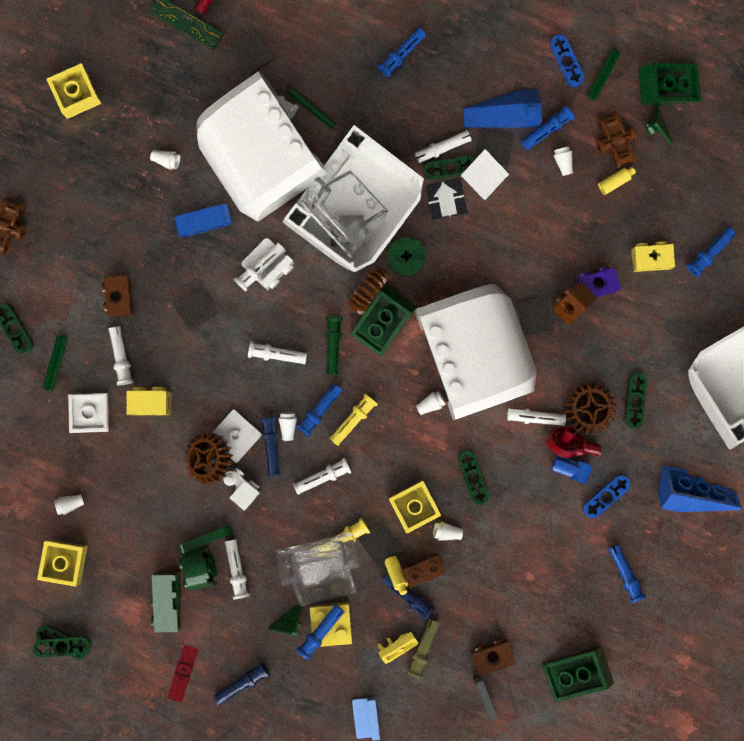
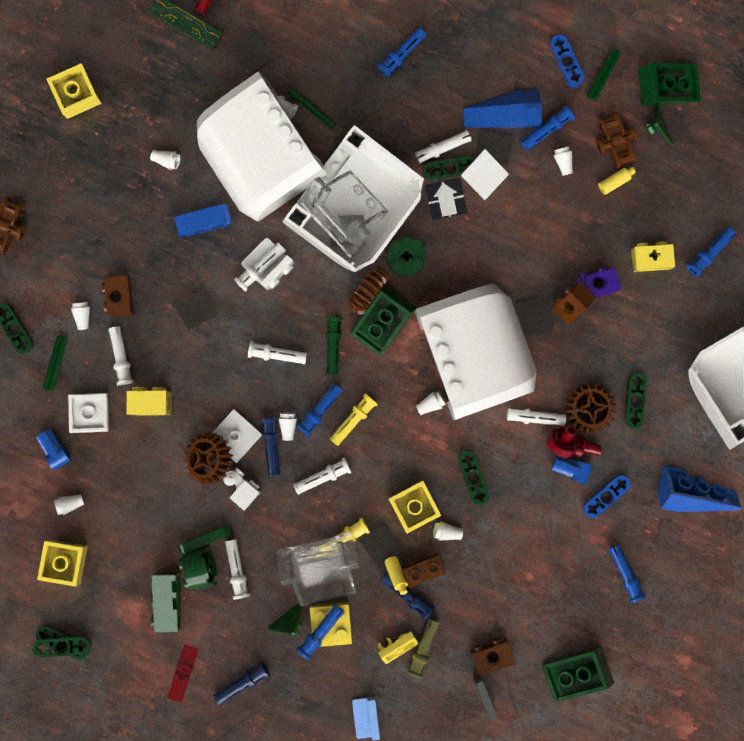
(55, 453): none -> blue piece
(81, 314): none -> white cone

